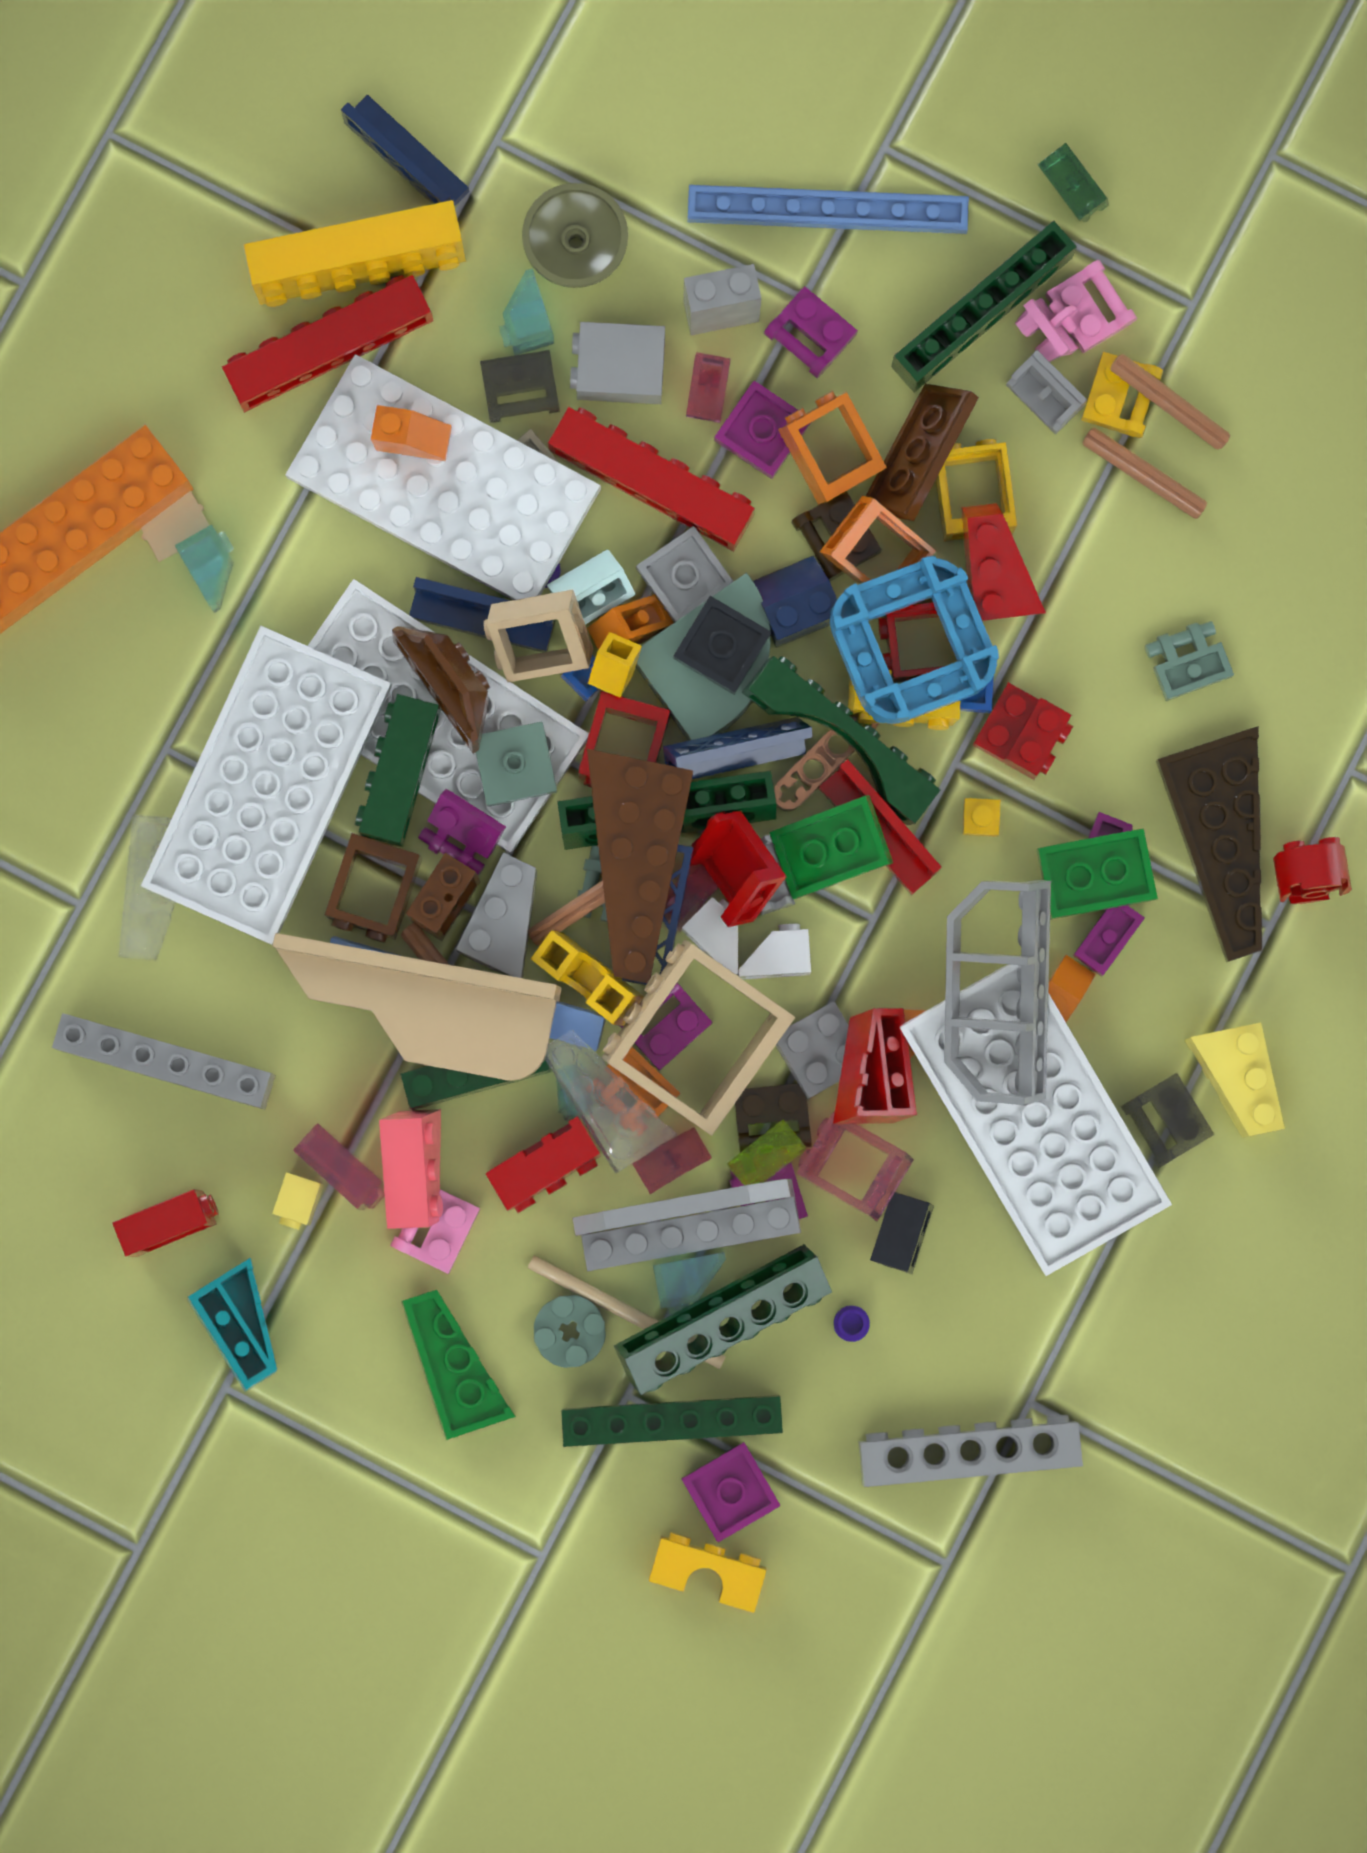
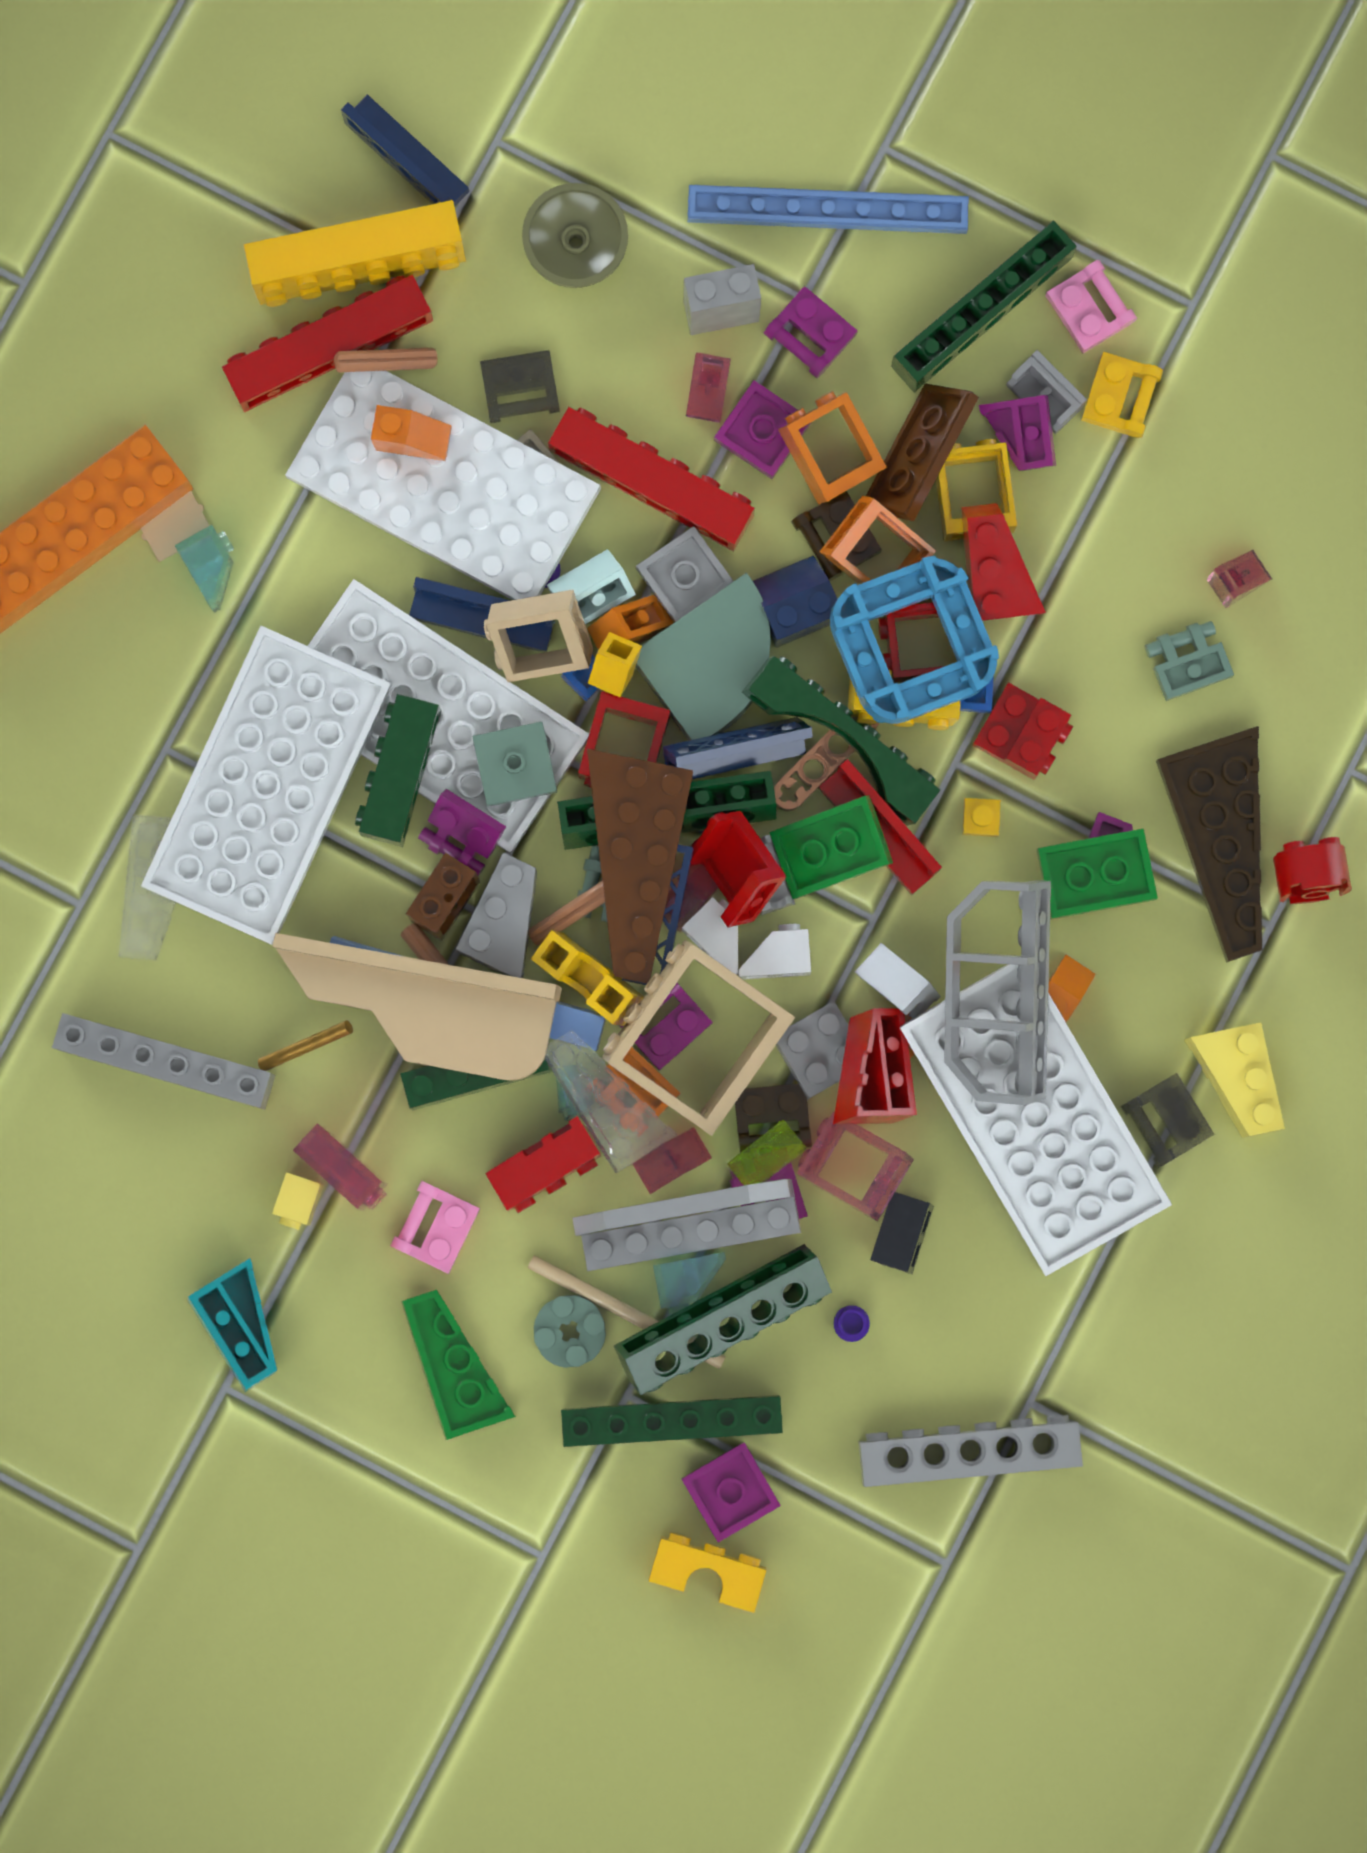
(166, 1222): red window -> none
(305, 1045): none -> pearl gold bar
(385, 360): none -> nougat axle
(385, 853): reddish brown window -> none
(411, 1168): coral wedge -> none
(448, 679): reddish brown wedge -> none
(525, 318): clear light blue slope -> none
(618, 362): light grey brick -> none
(722, 645): black plate -> none
(897, 981): none -> hinge
(1025, 429): none -> magenta wing
(1041, 317): bright pink hips -> none
(1073, 183): clear green hinge -> none
(1108, 938): magenta plate -> none
(1144, 473): nougat axle -> none
(1170, 401): nougat axle -> none
(1238, 578): none -> clear pink slope

